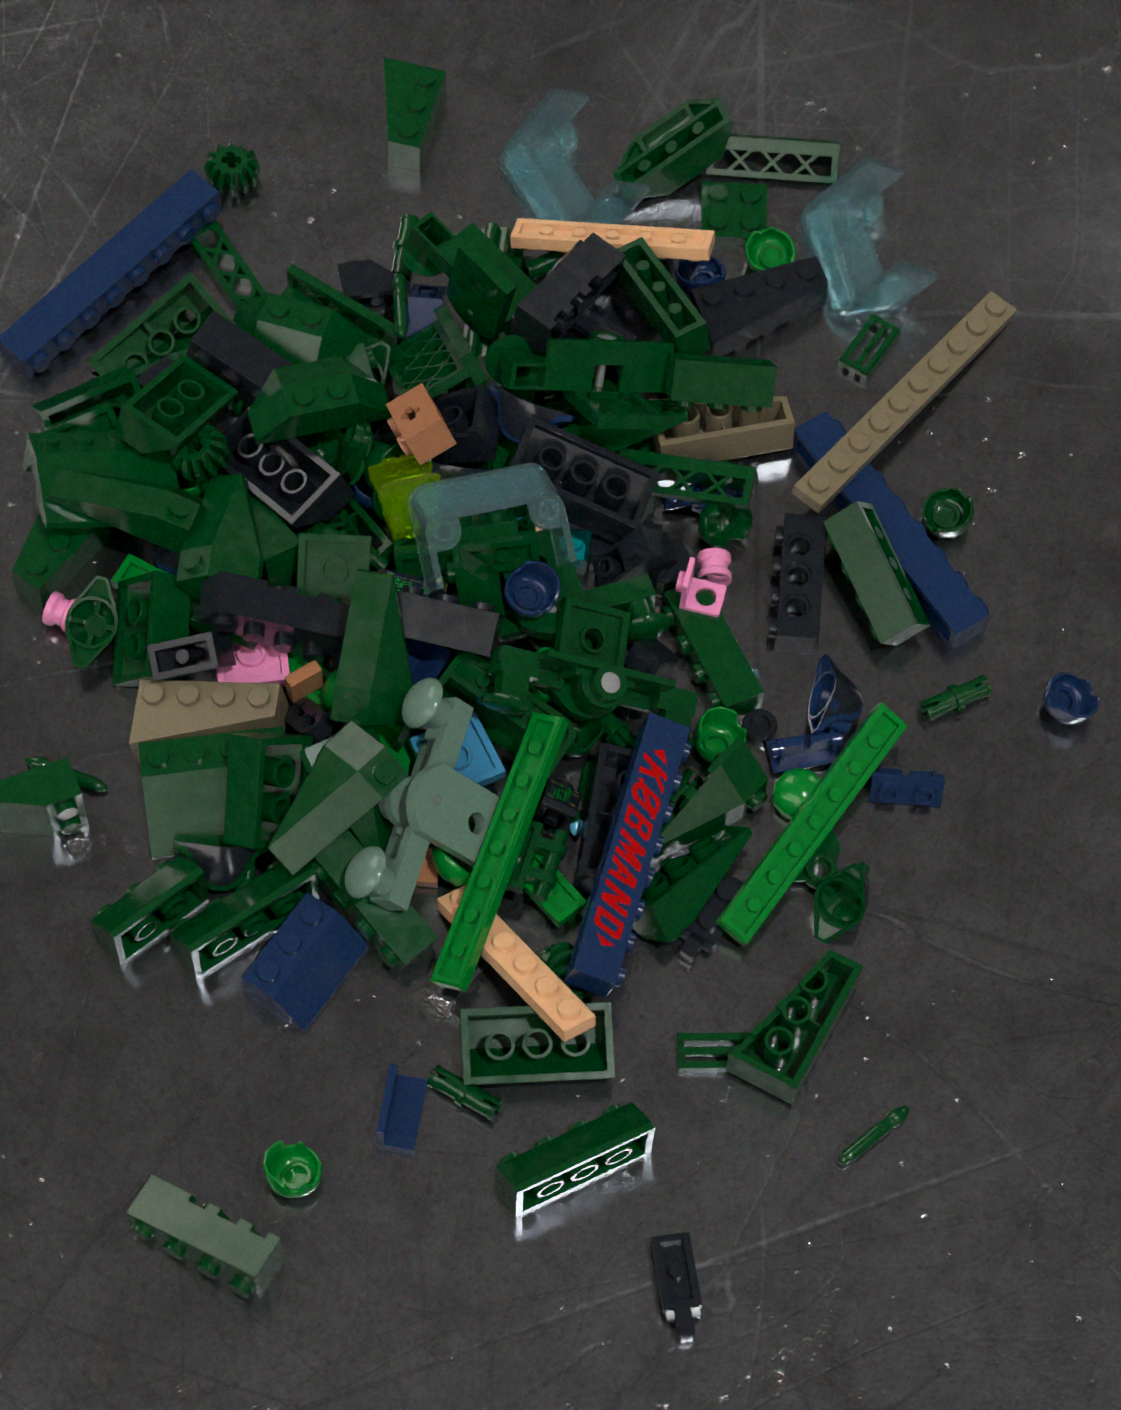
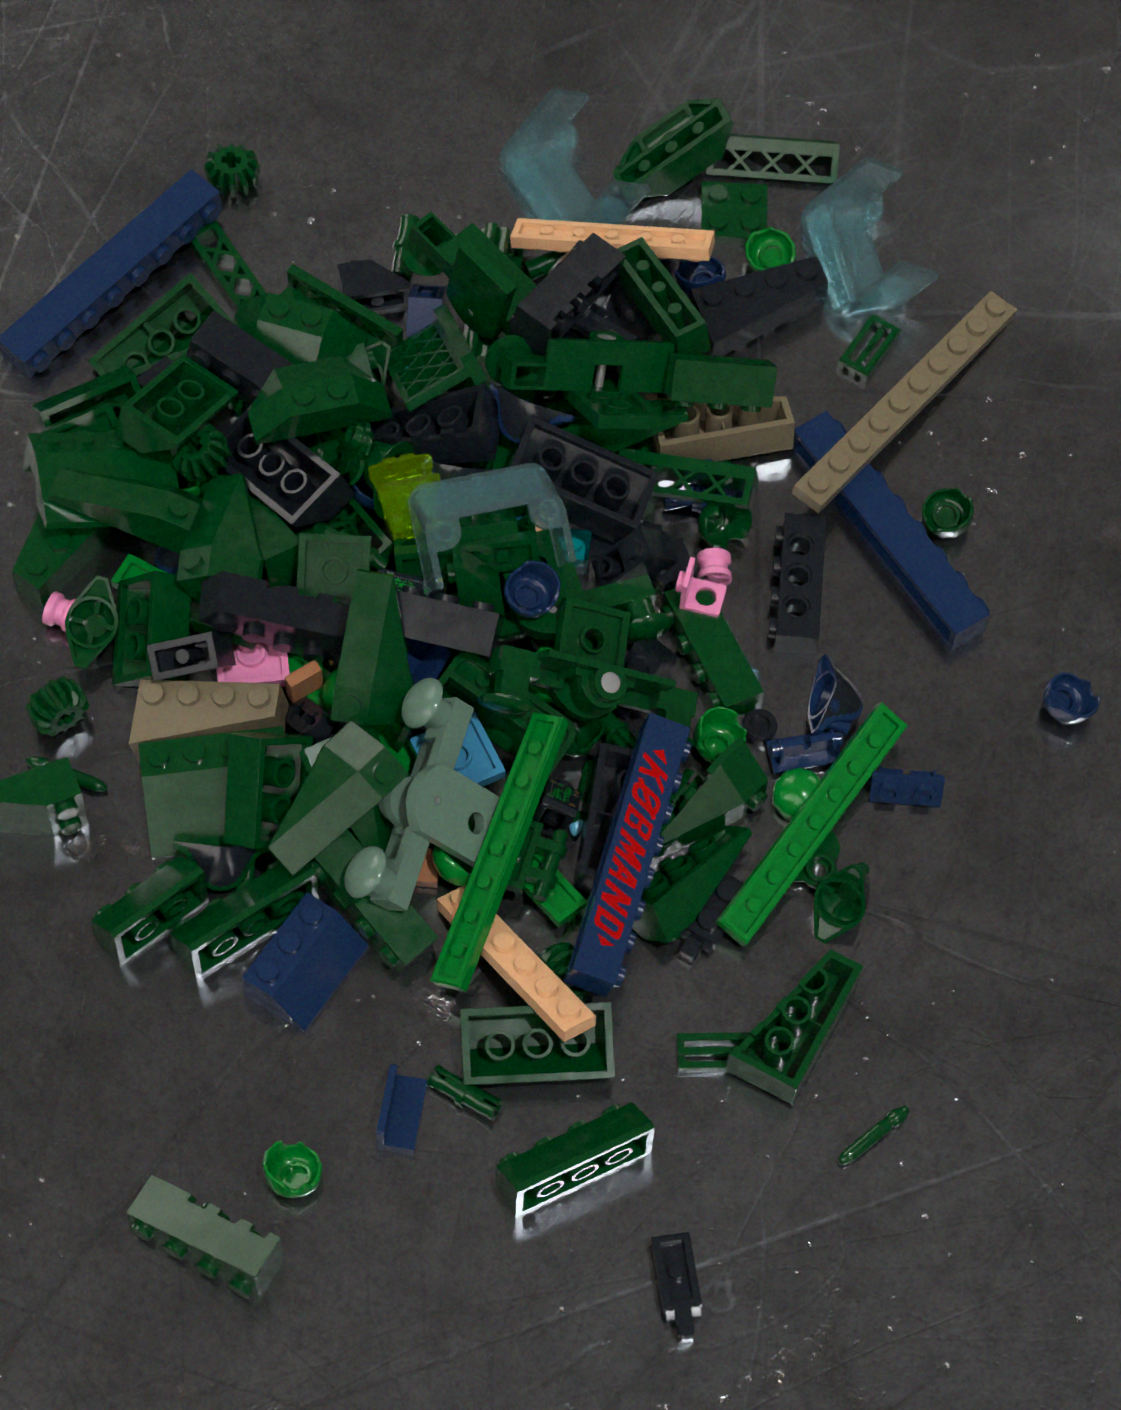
(57, 706): none -> dark green gear
(399, 287): dark green piece -> none
(412, 110): dark green wedge -> none
(419, 425): nougat brick -> none
(875, 574): dark green brick -> none
(955, 698): dark green pin -> none

